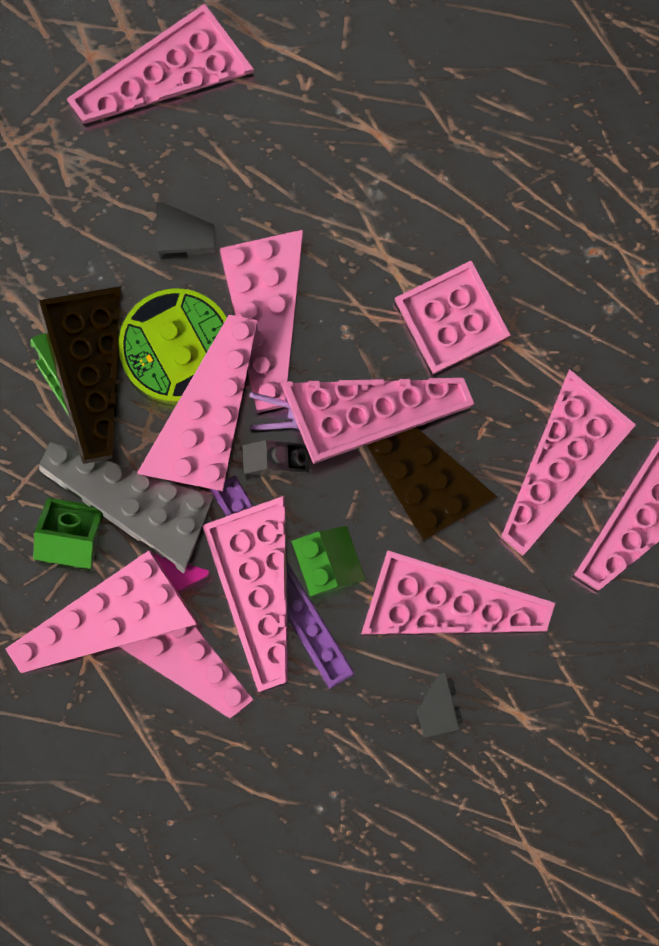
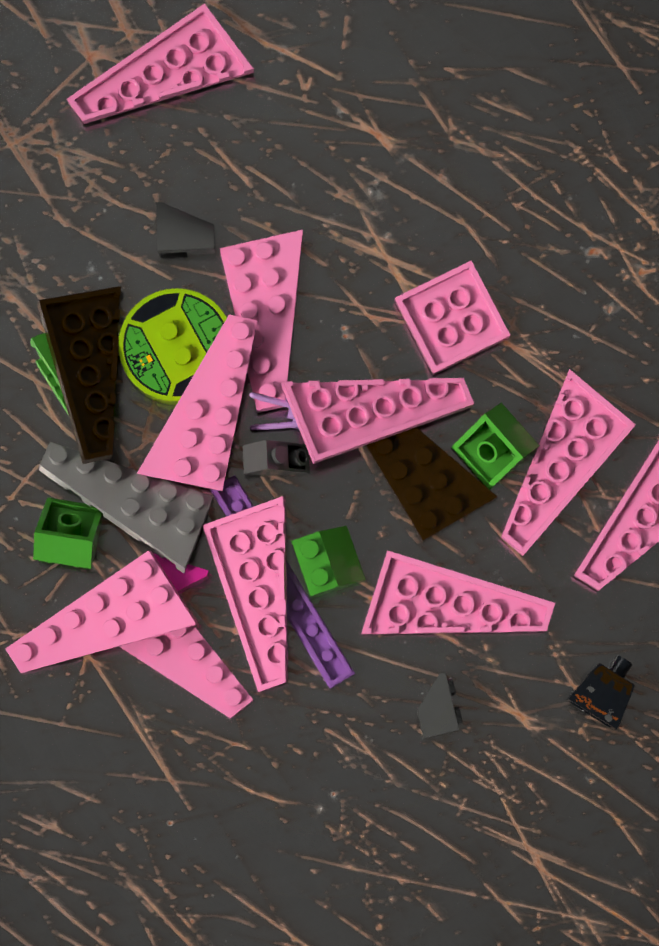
(495, 446): none -> bright green slope
(604, 693): none -> torso

